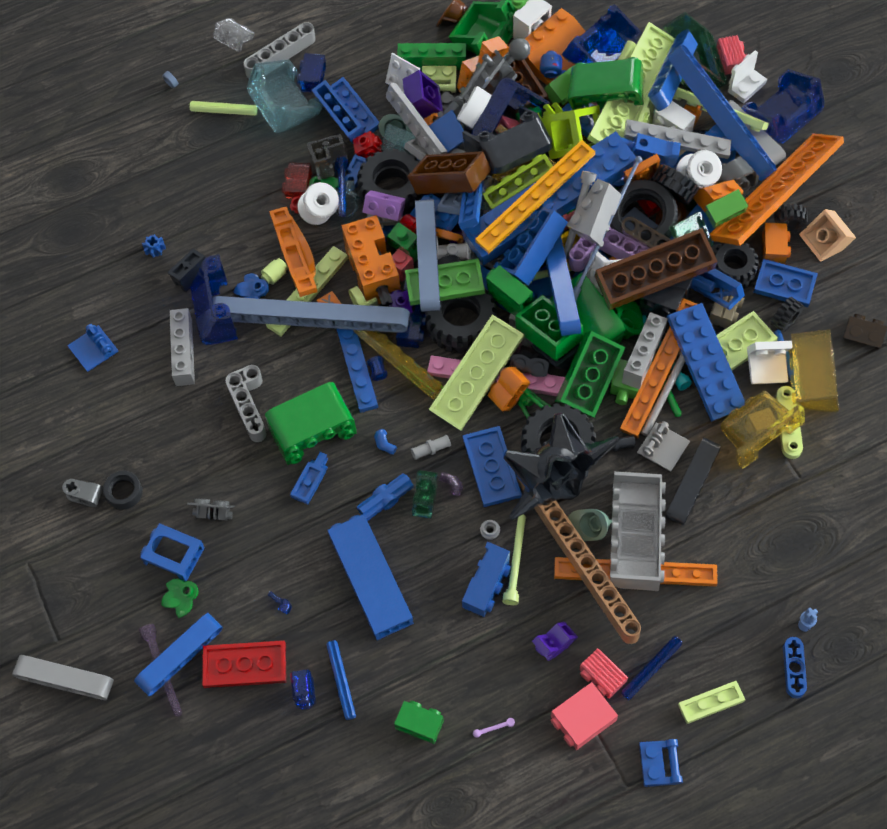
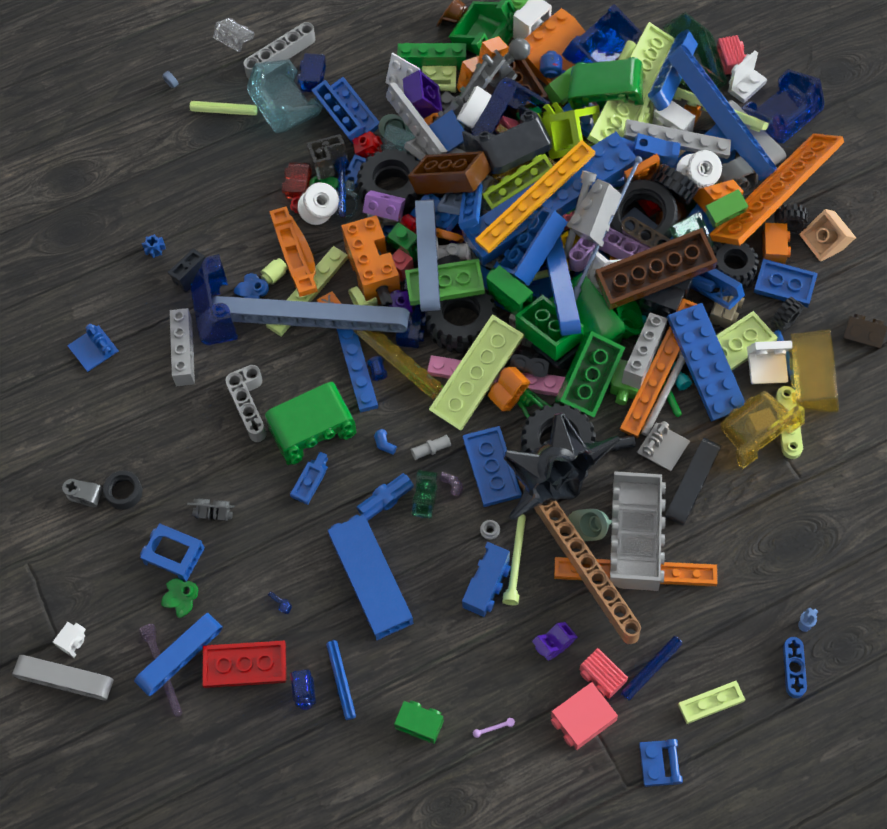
(70, 638): none -> white brick

